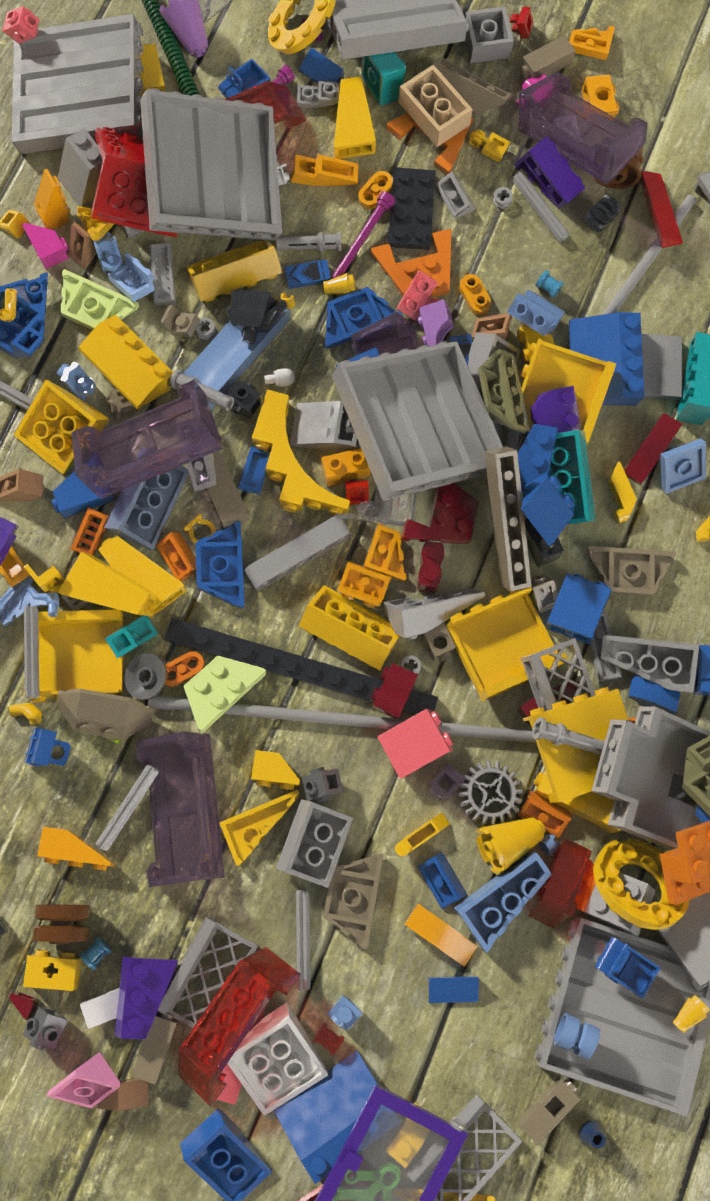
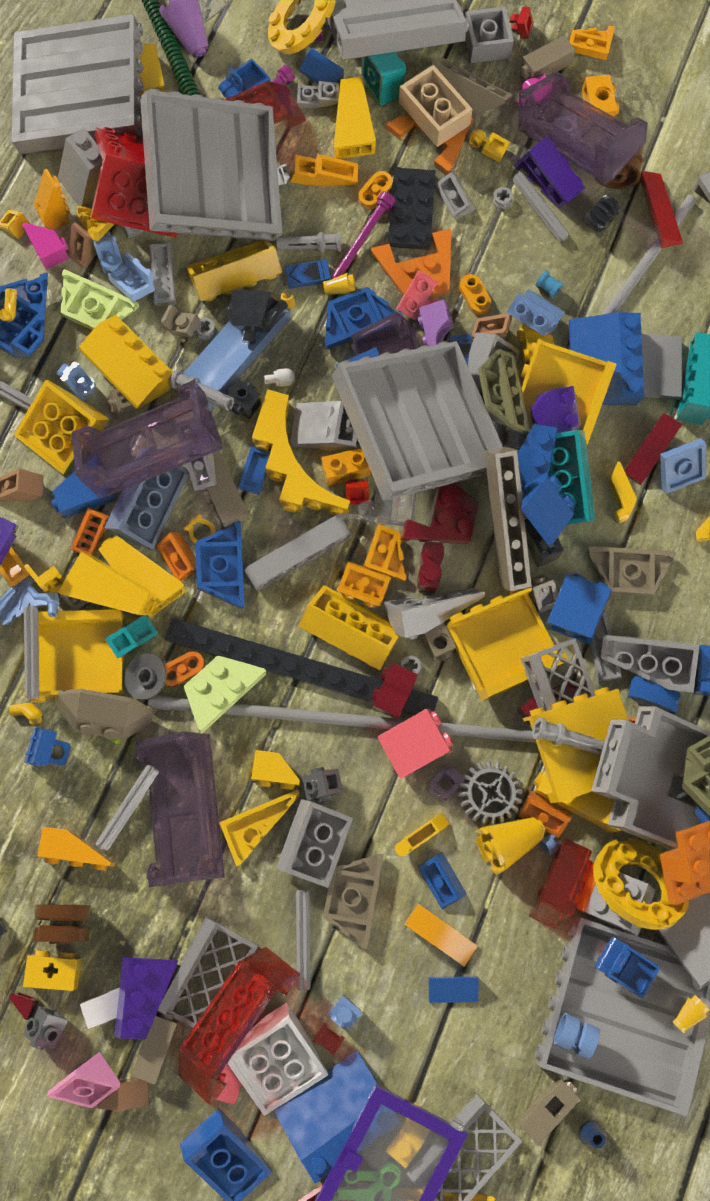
(21, 24): coral brick -> none
(95, 953): dark azure bush -> none
(501, 899): medium blue wedge -> none

